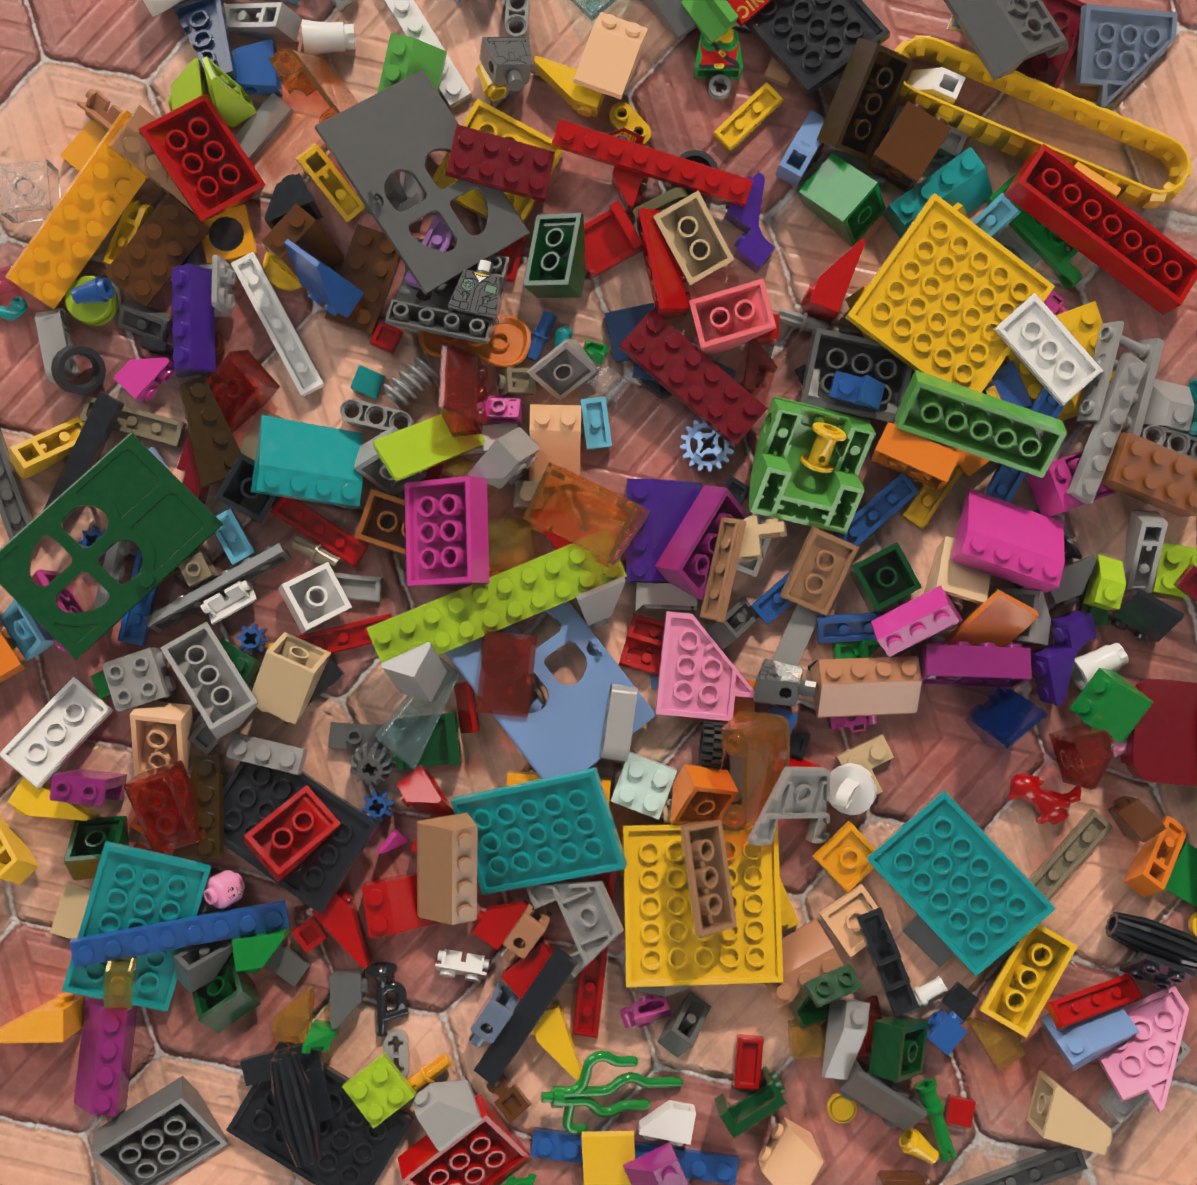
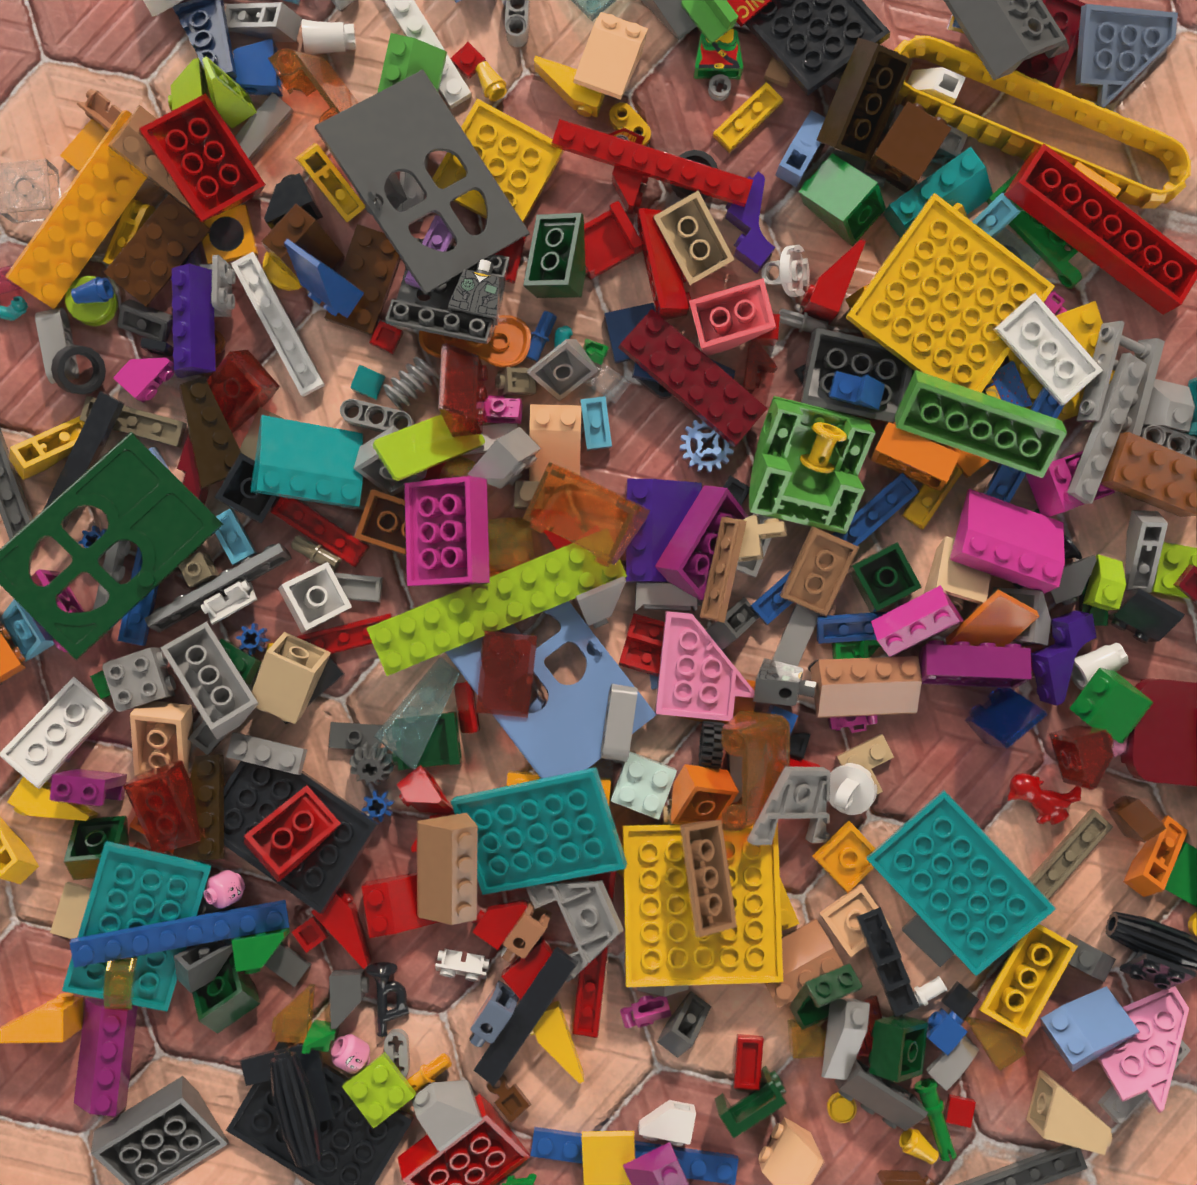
(350, 1053): none -> bright pink head
(394, 840): dark pink slope -> none
(417, 672): light grey slope -> none
(467, 60): none -> red plate
(500, 163): dark red plate -> none
(507, 60): dark grey torso -> none
(581, 1094): green plant -> none
(663, 200): olive tile -> none
(792, 271): none -> white tile
(949, 1068): none -> light grey slope
(1090, 959): none -> dark grey slope
(1093, 1001): red tile -> none

